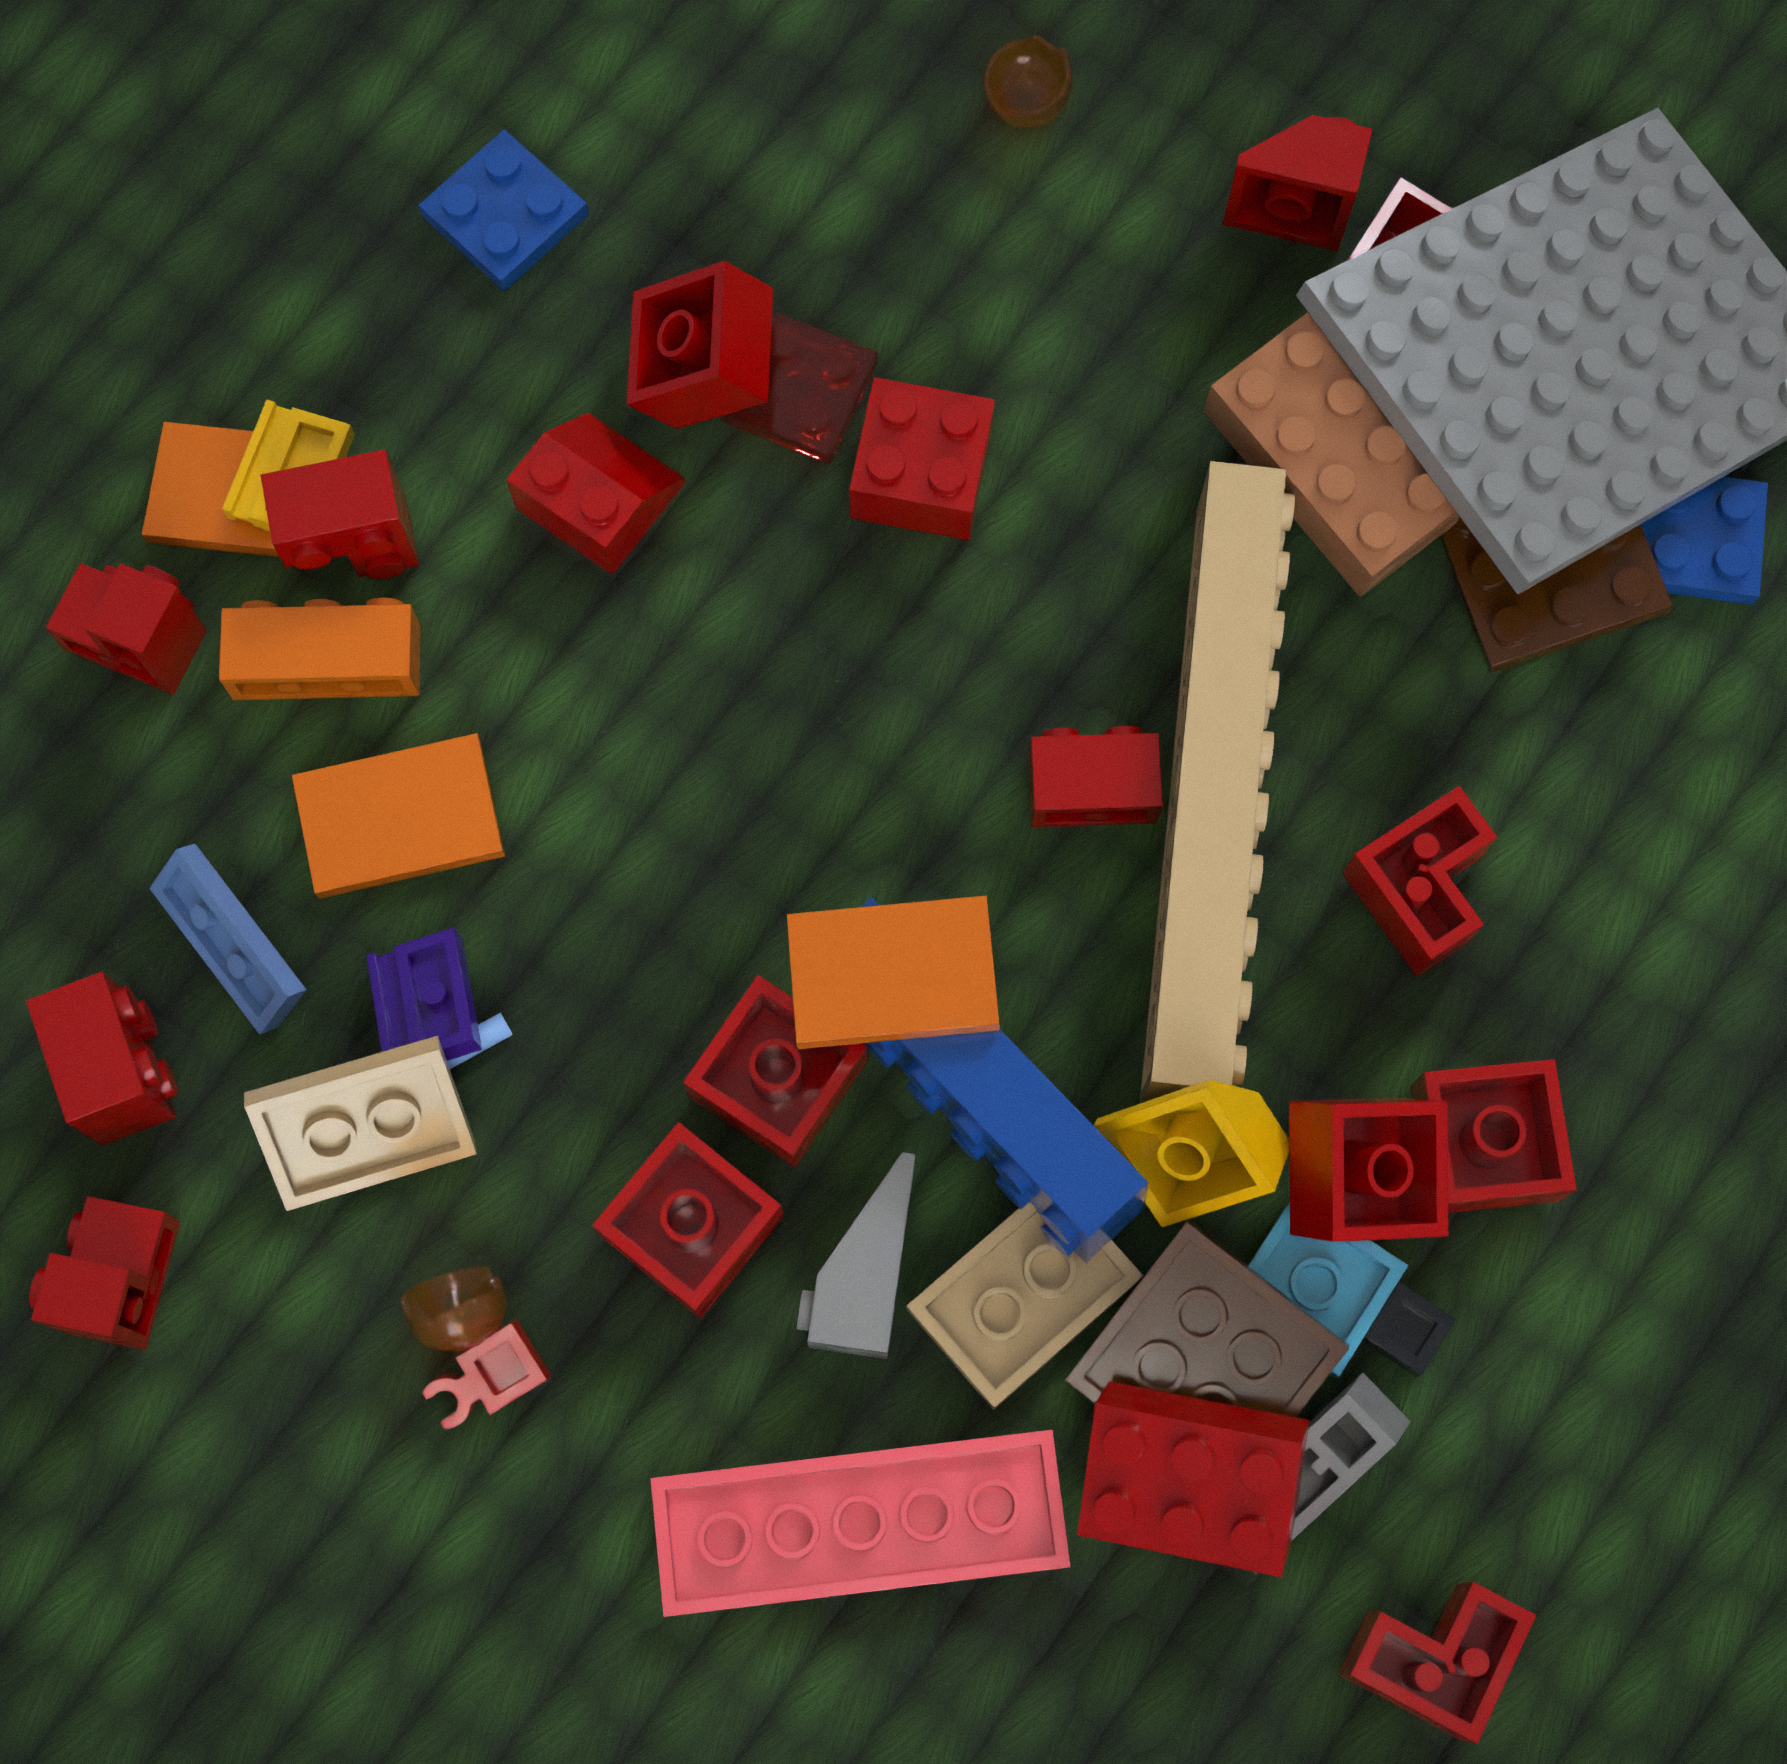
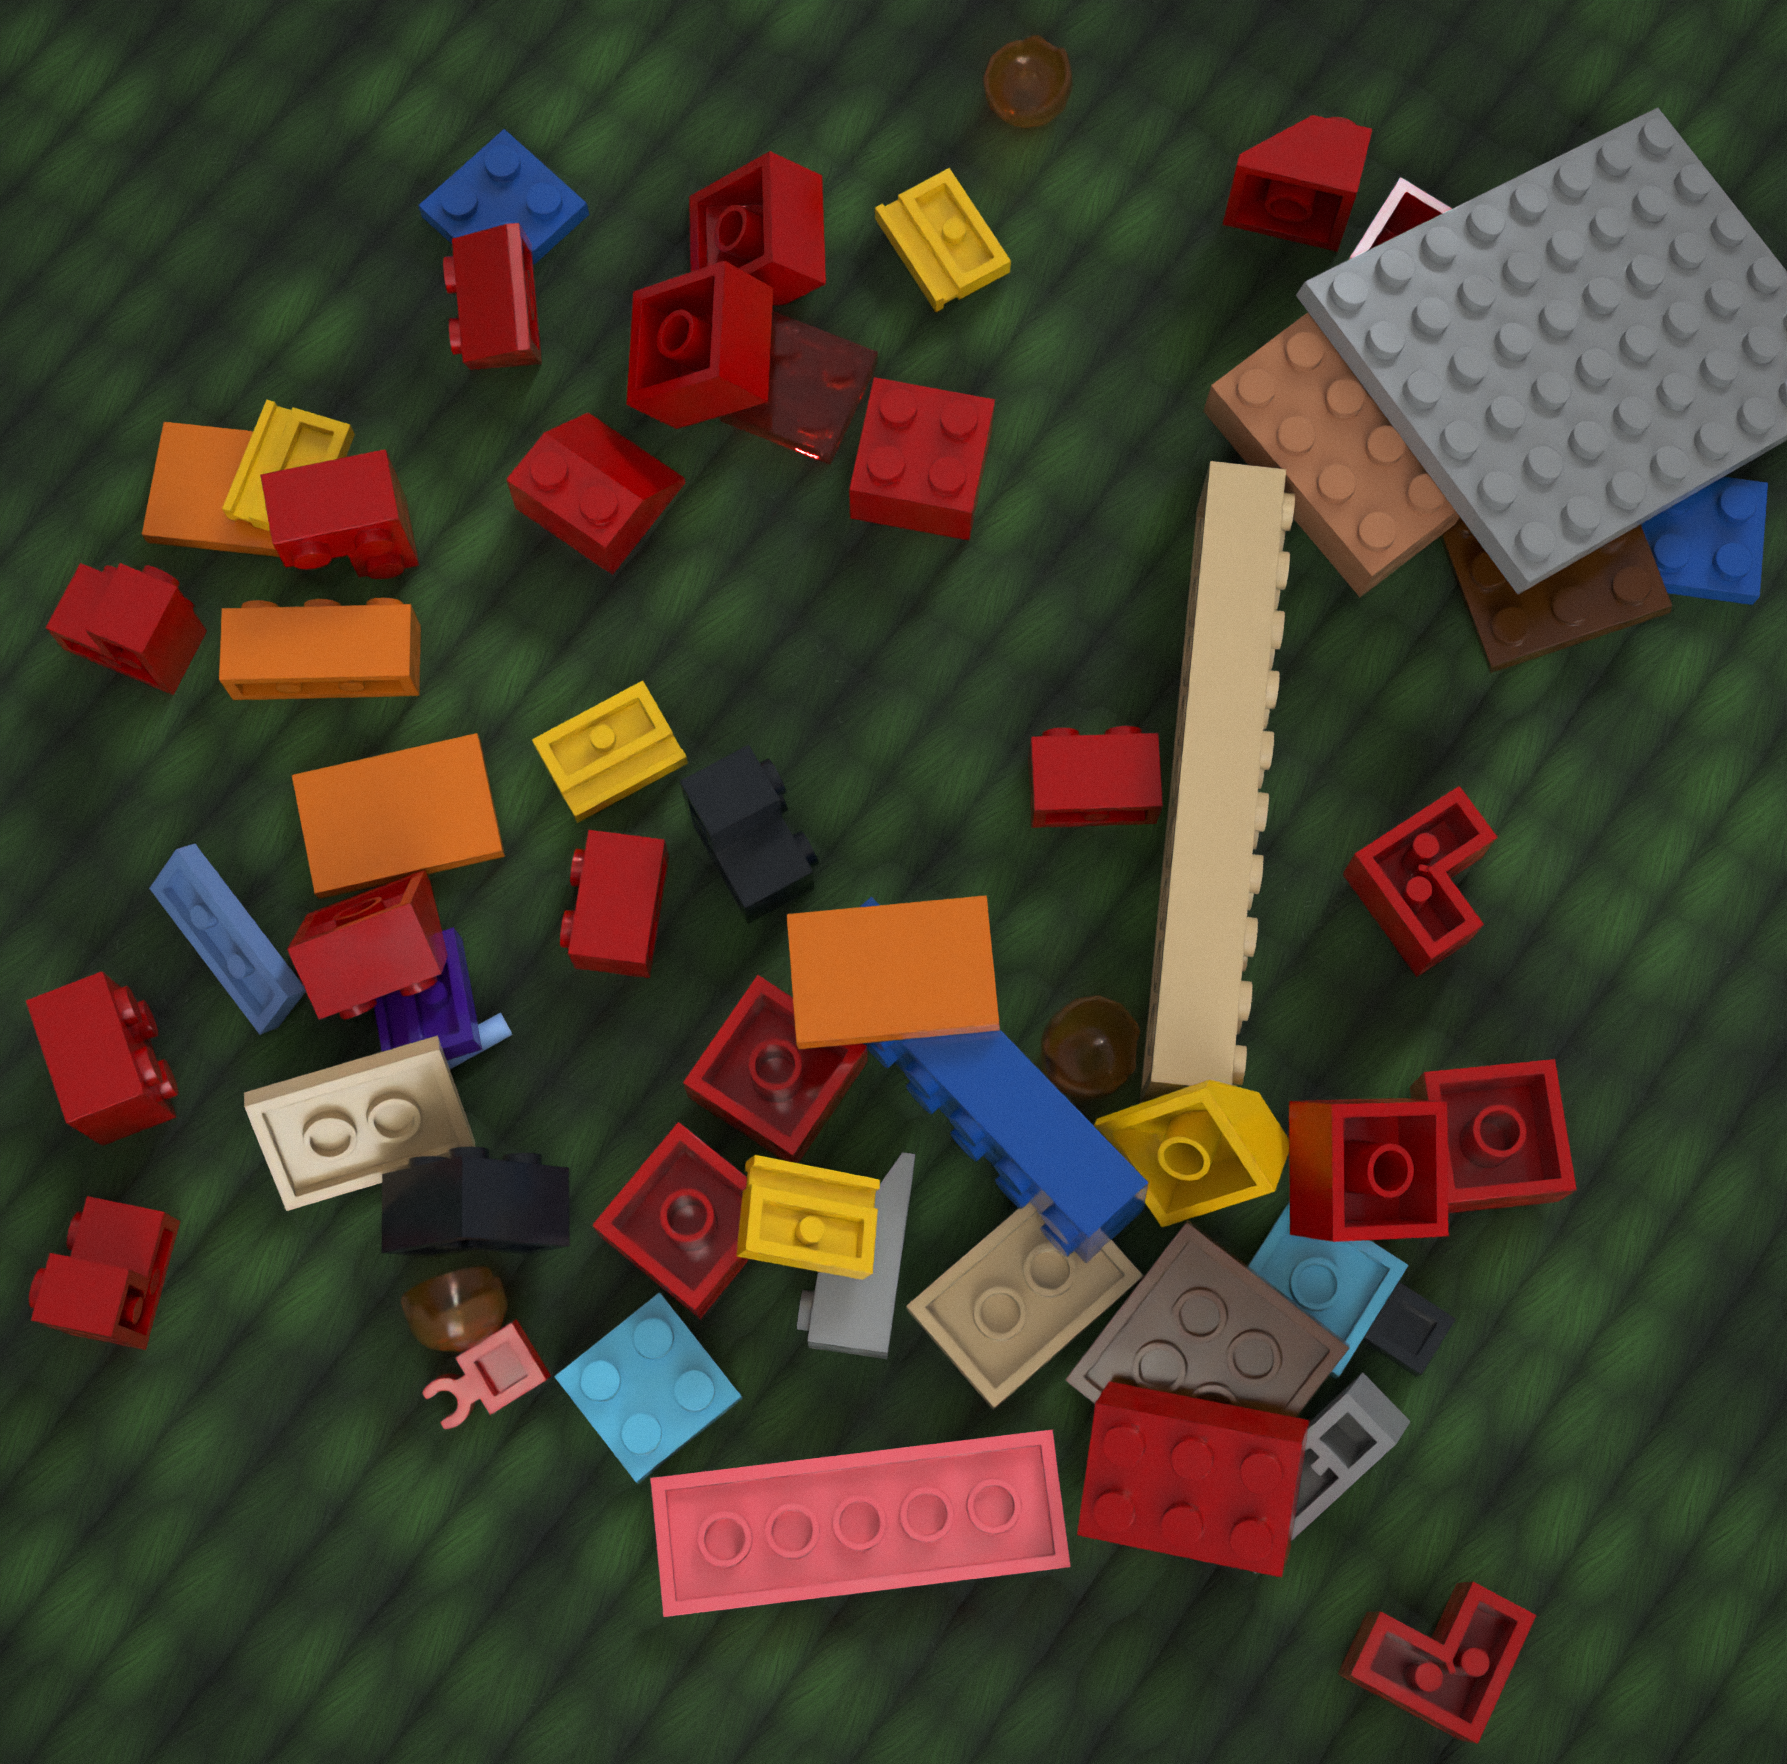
(370, 947): none -> red slope
(475, 1205): none -> black brick
(494, 298): none -> red slope
(610, 751): none -> yellow plate
(616, 903): none -> red brick
(648, 1387): none -> medium azure plate
(740, 821): none -> black brick
(765, 223): none -> red slope
(808, 1218): none -> yellow plate
(943, 239): none -> yellow plate
(1089, 1047): none -> clear orange hair

